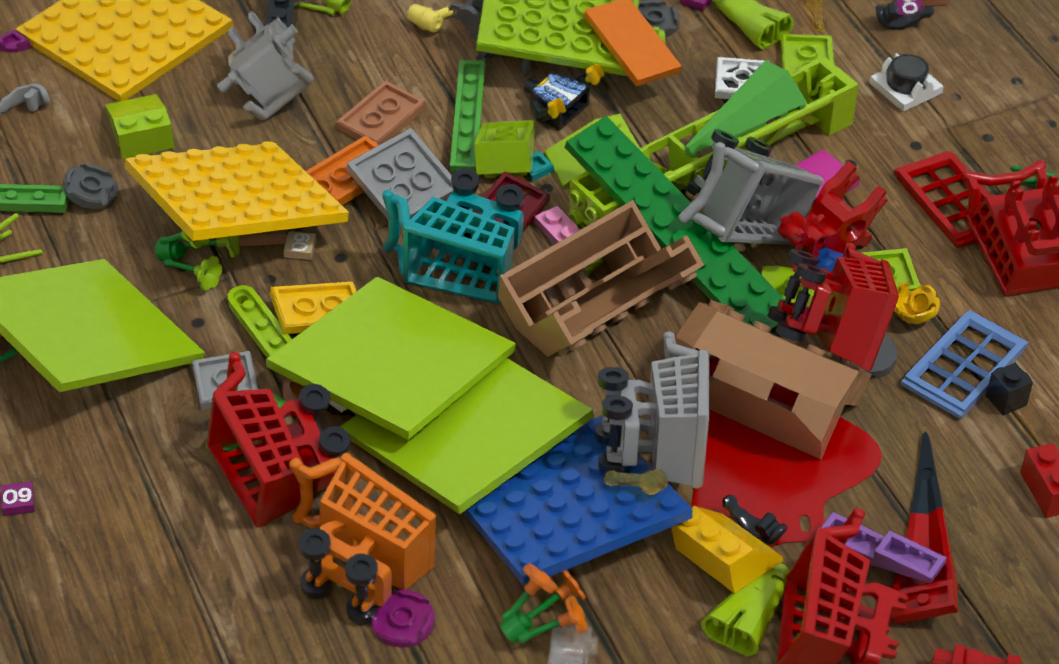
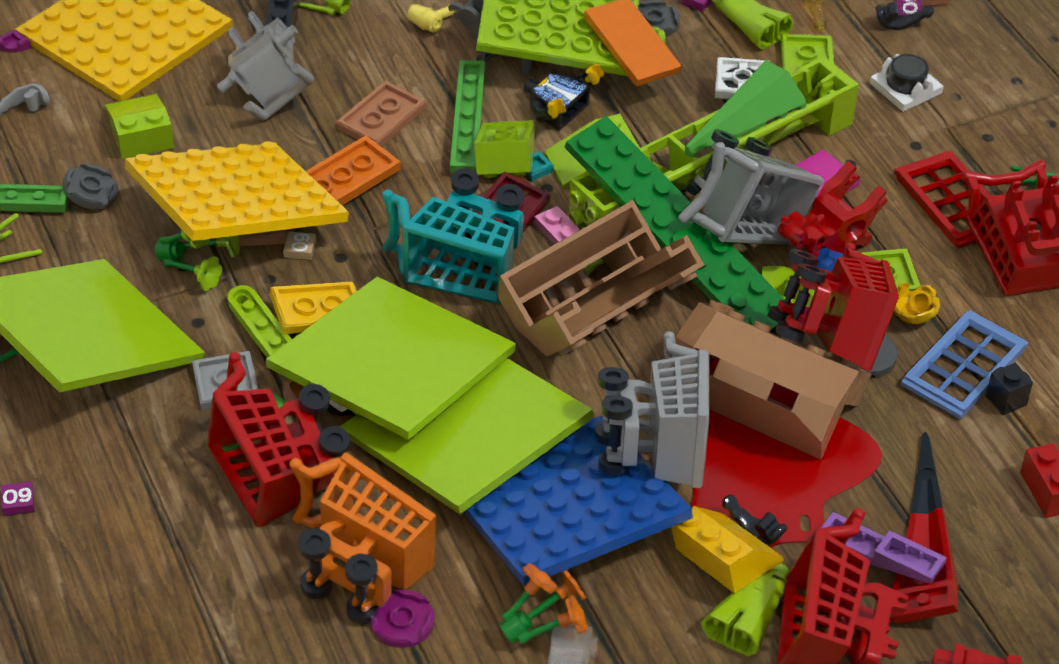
(404, 168): light grey plate -> none
(650, 482): clear yellow piece -> none

